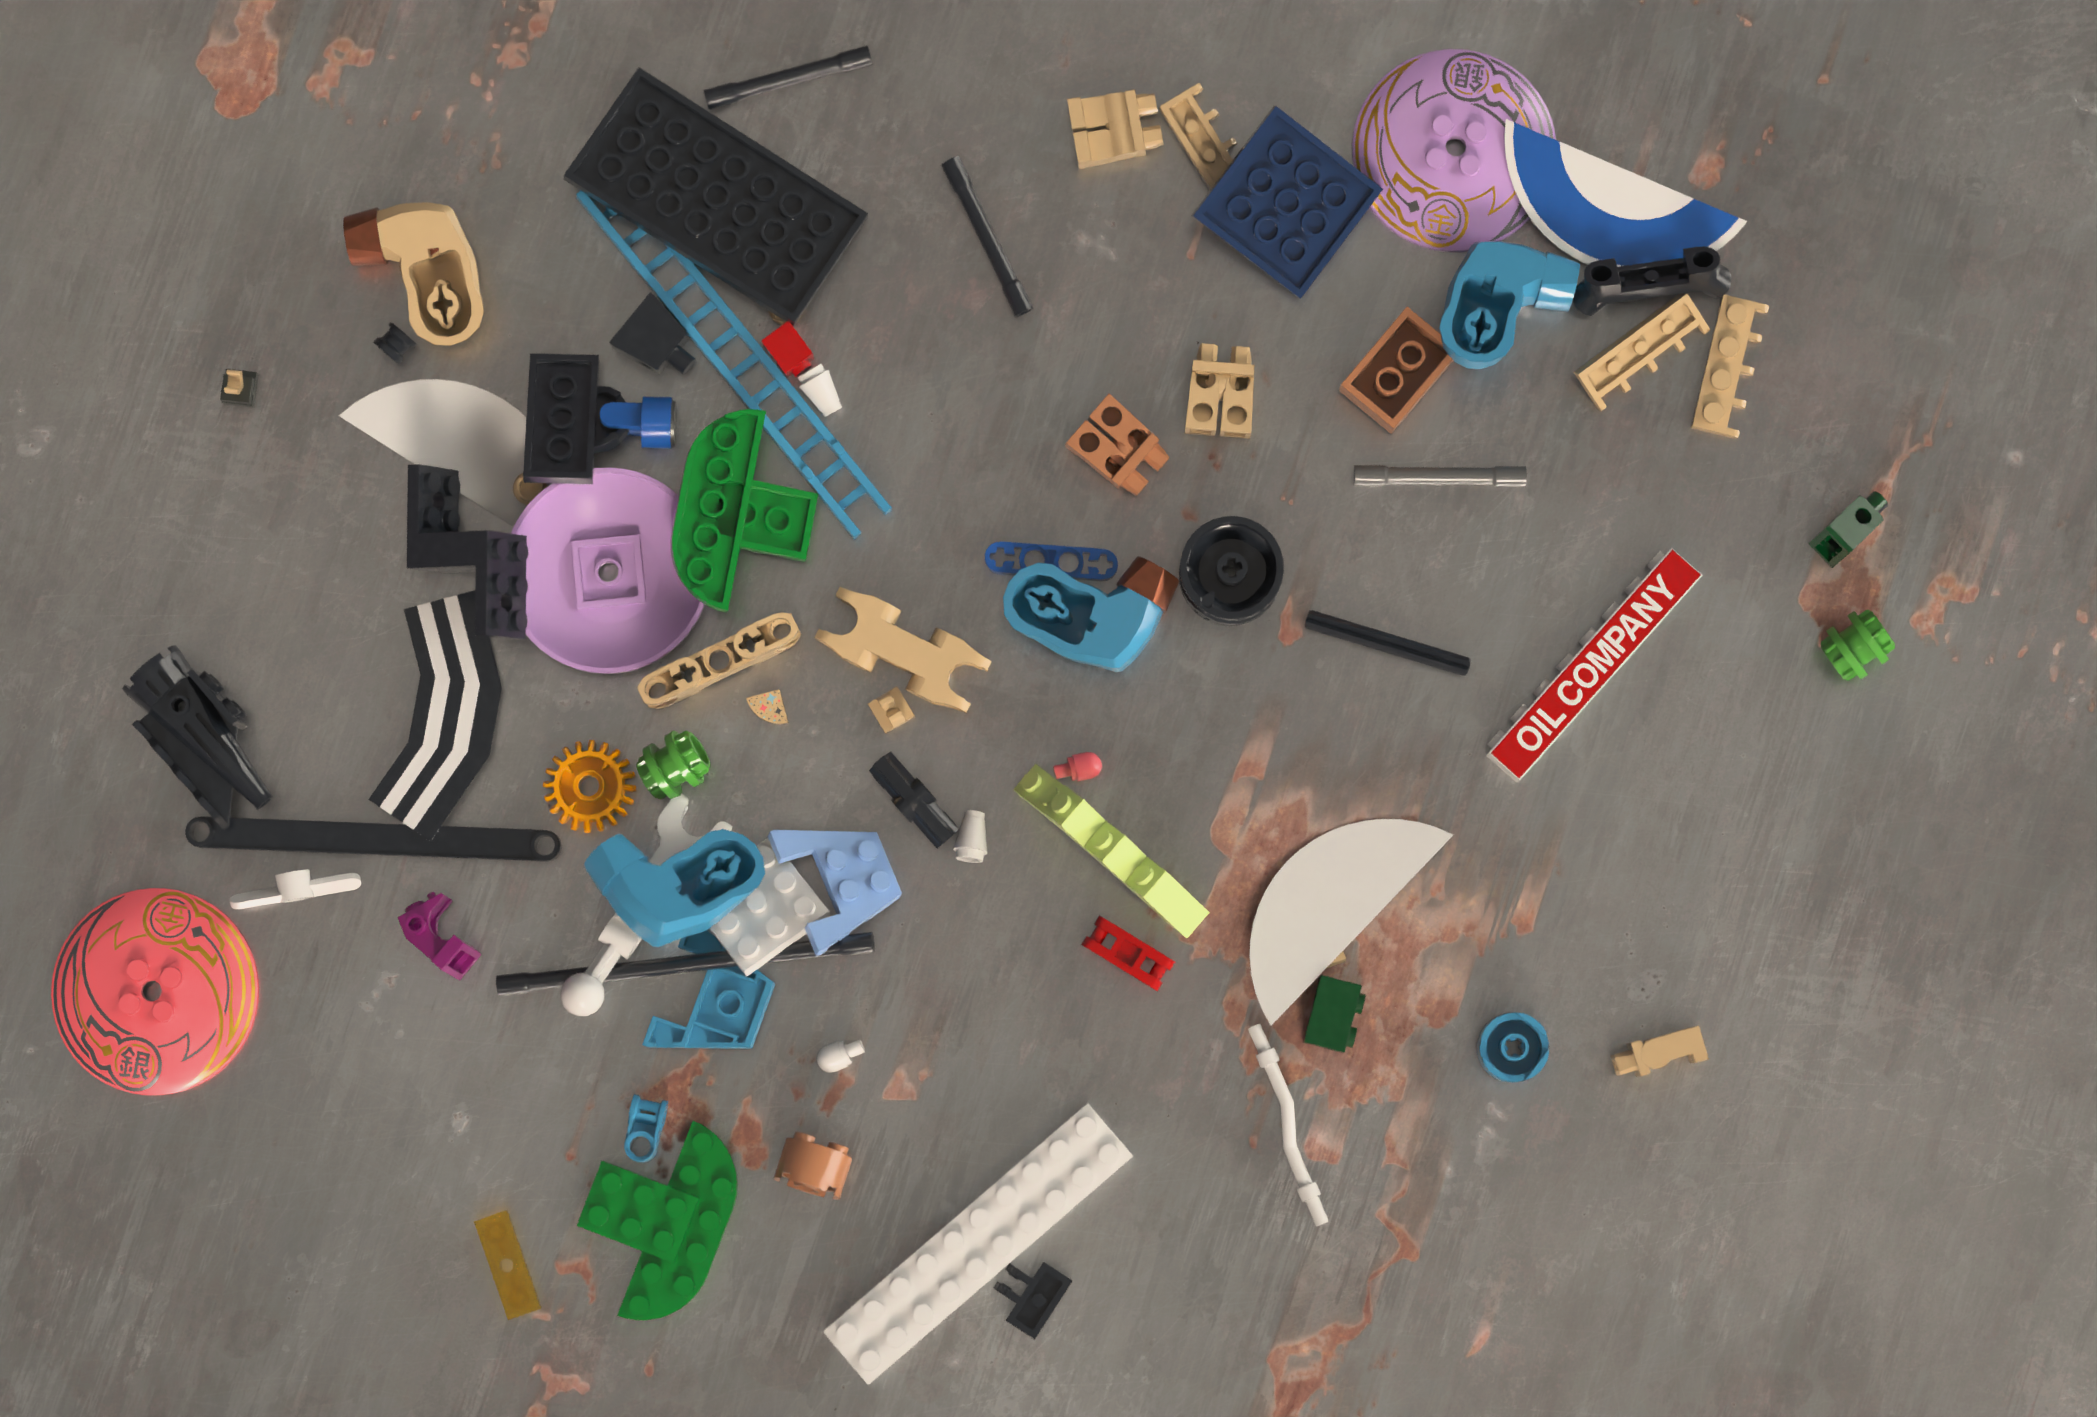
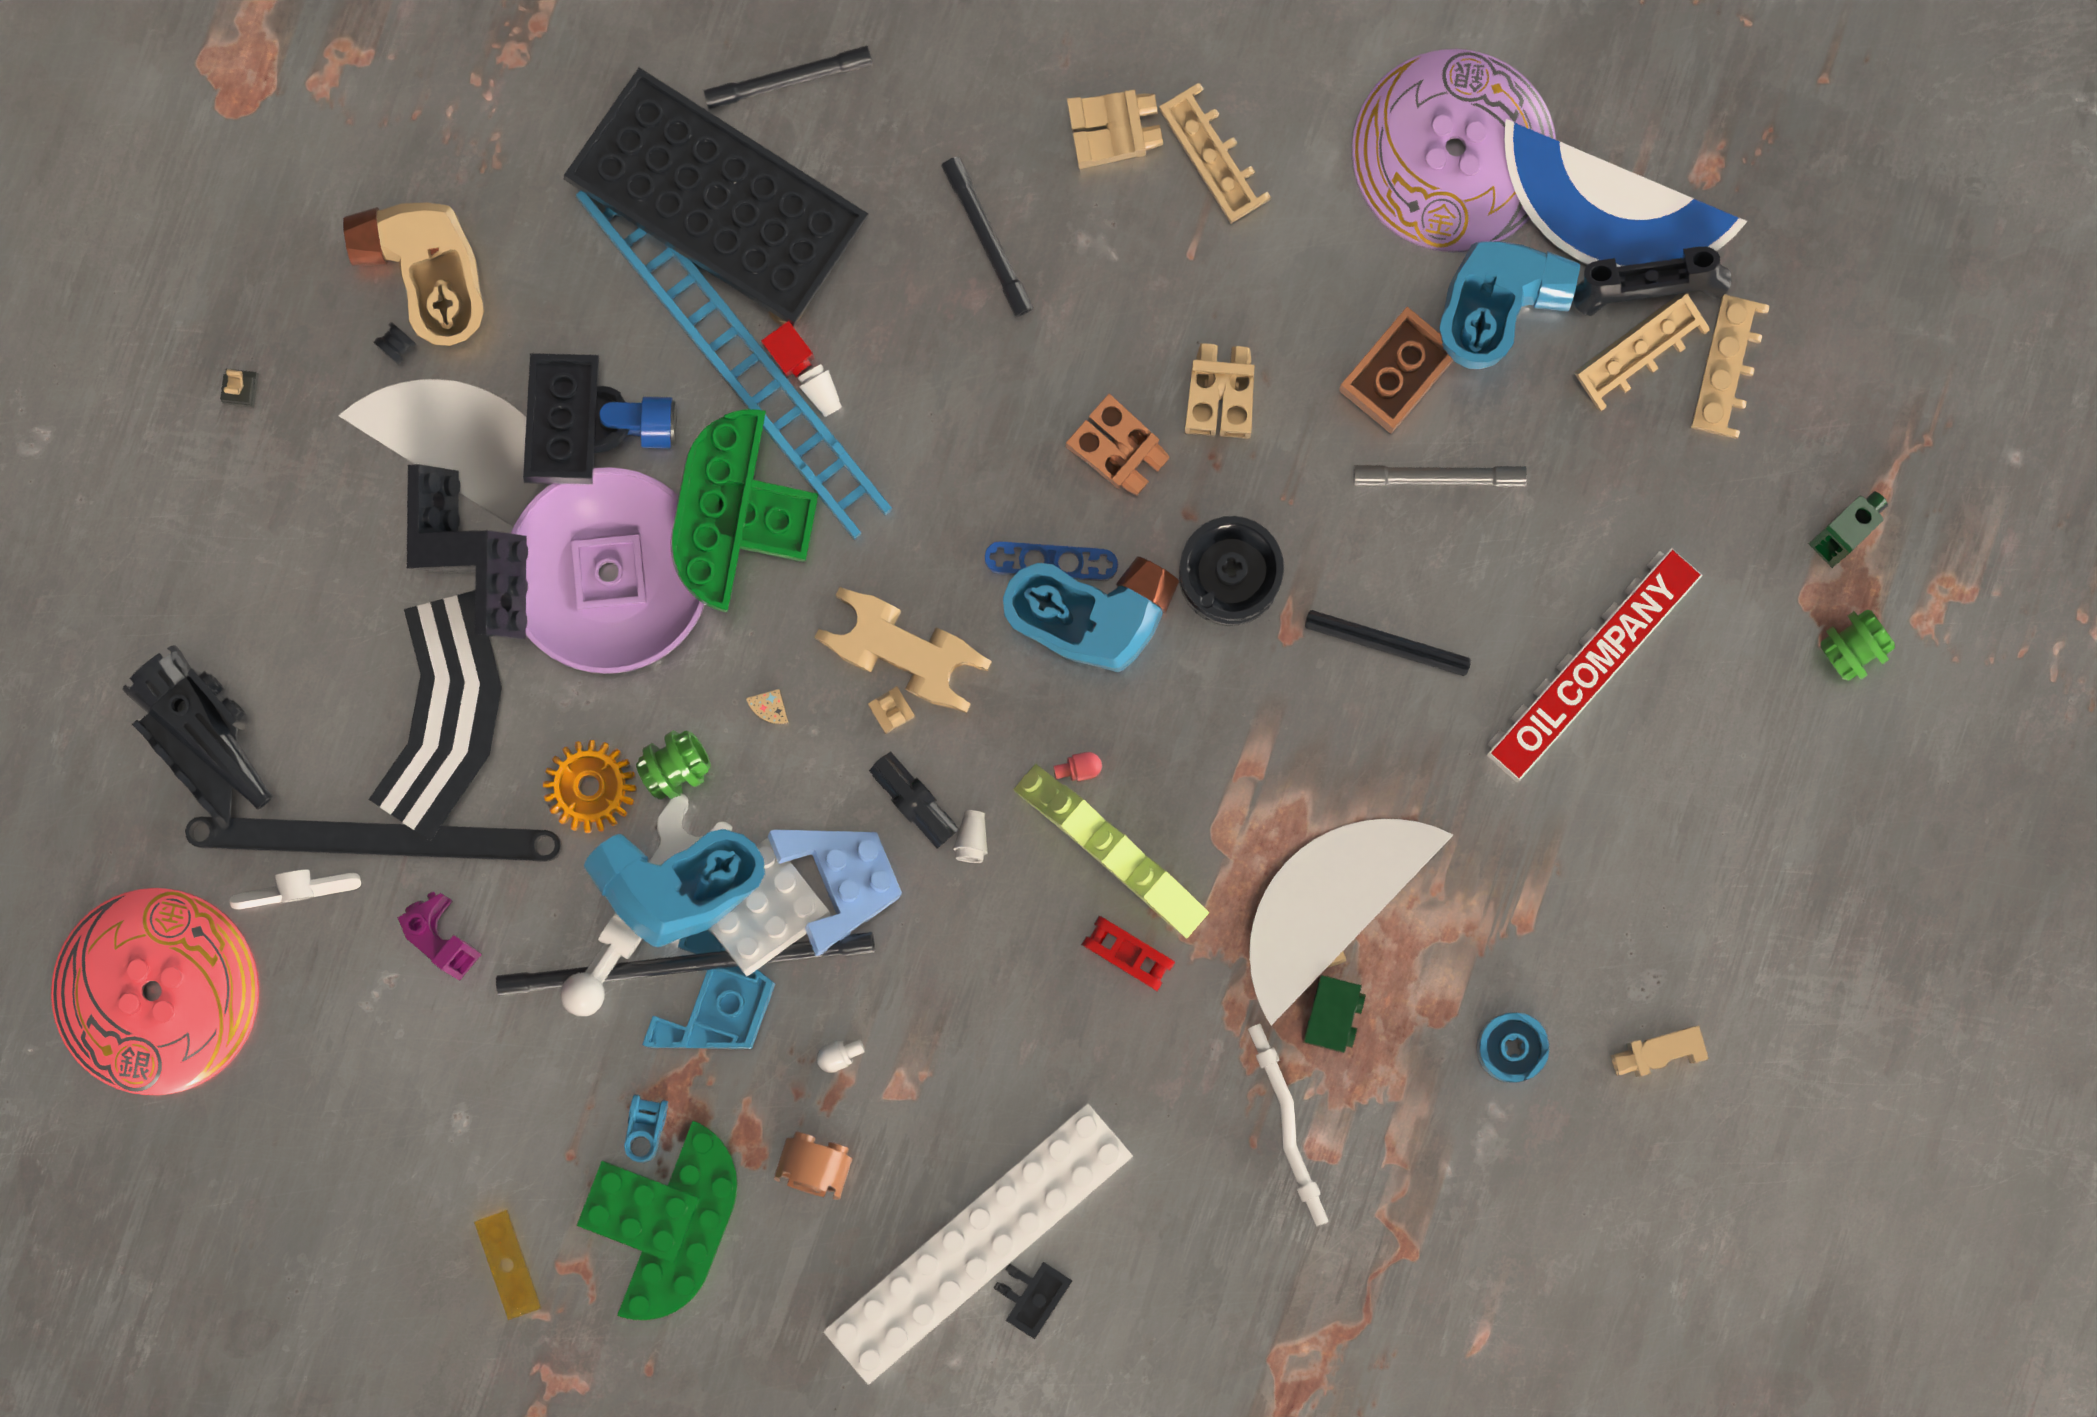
(526, 491): tan plate -> none
(653, 338): black torso -> none
(699, 663): tan piece -> none
(1287, 202): dark blue plate -> none

